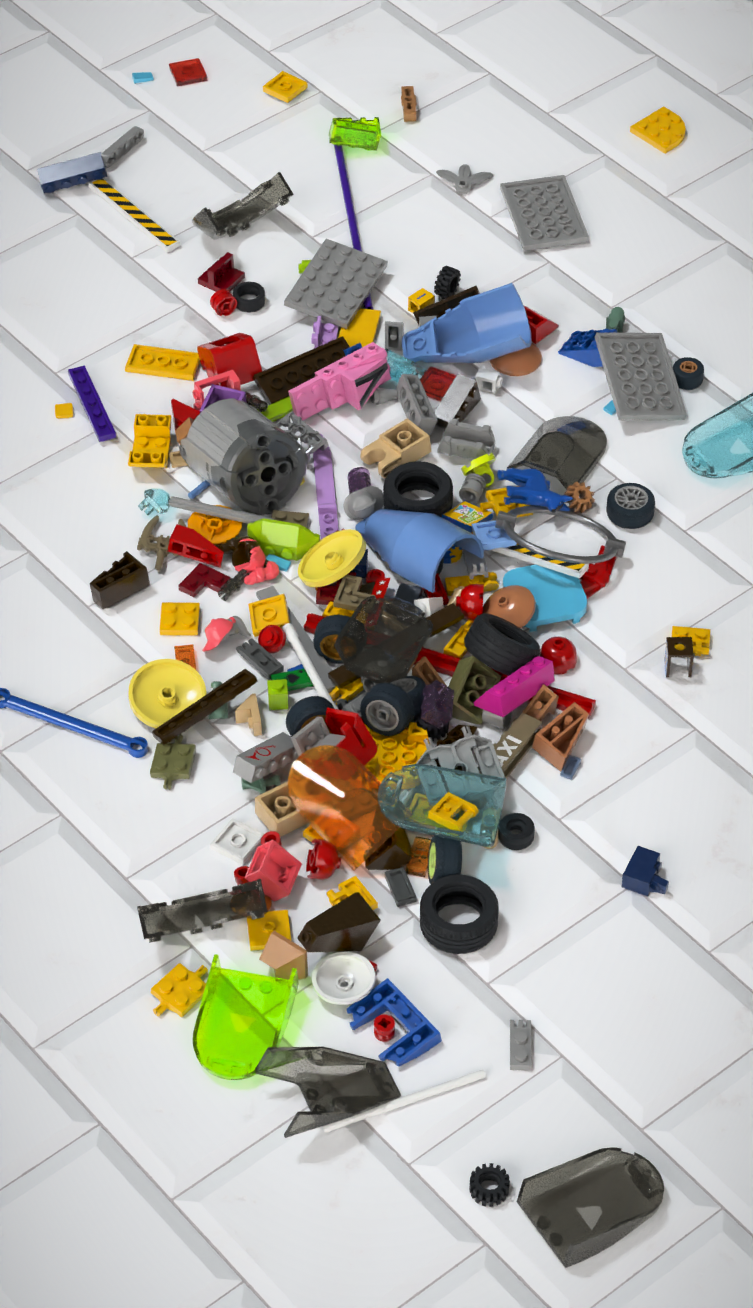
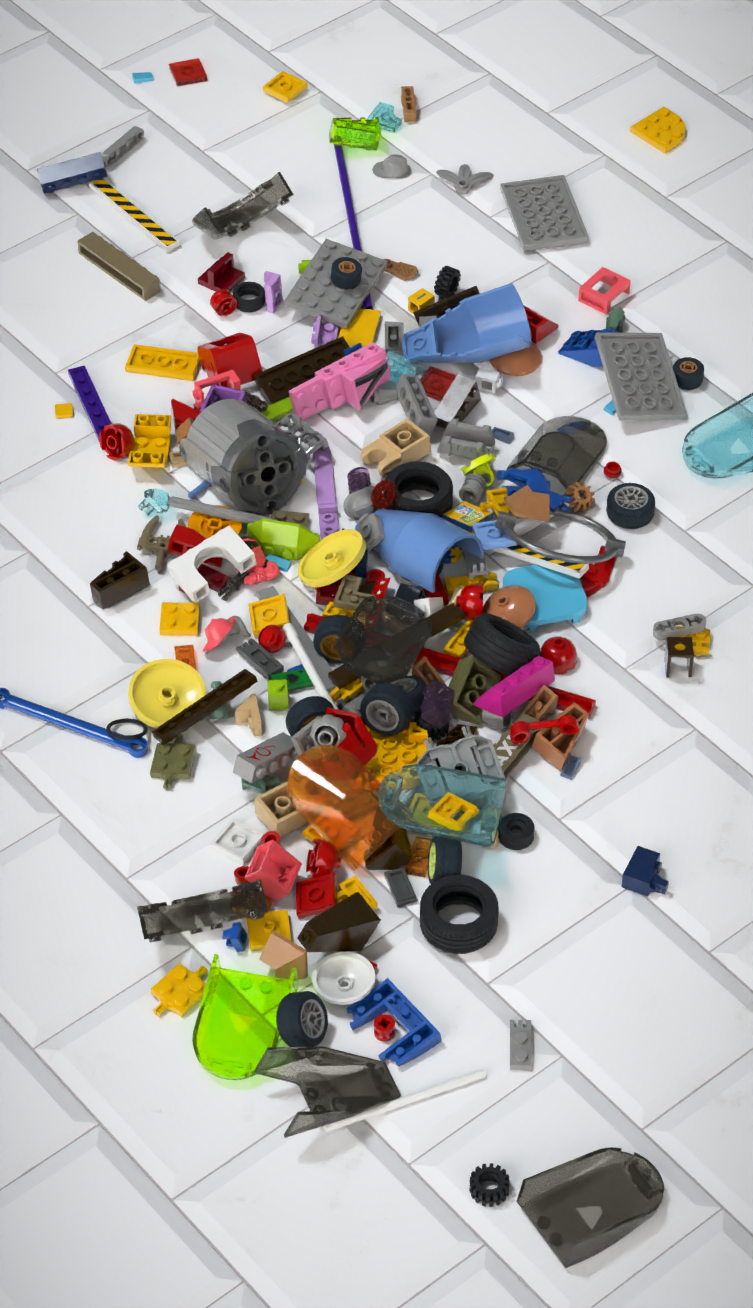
(116, 441): none -> red cylinder
(119, 266): none -> dark tan brick
(126, 737): none -> black tyre
(222, 544): none -> white arch
(236, 937): none -> blue tile
(273, 291): none -> lavender bracket
(302, 1019): none -> black wheel
(316, 895): none -> red tile
(326, 729): none -> light grey plant
(346, 273): none -> black wheel
(371, 530): none -> light grey tile
(377, 495): none -> clear red gear
(387, 118): none -> clear light blue tile
(392, 167): none -> light grey piece
(401, 270): none -> medium nougat piece
(503, 435): none -> sand blue piece
(520, 730): none -> red piece
(529, 504): none -> medium nougat slope
(601, 301): none -> coral panel
(612, 469): none -> red plate
(696, 623): none -> light grey beam

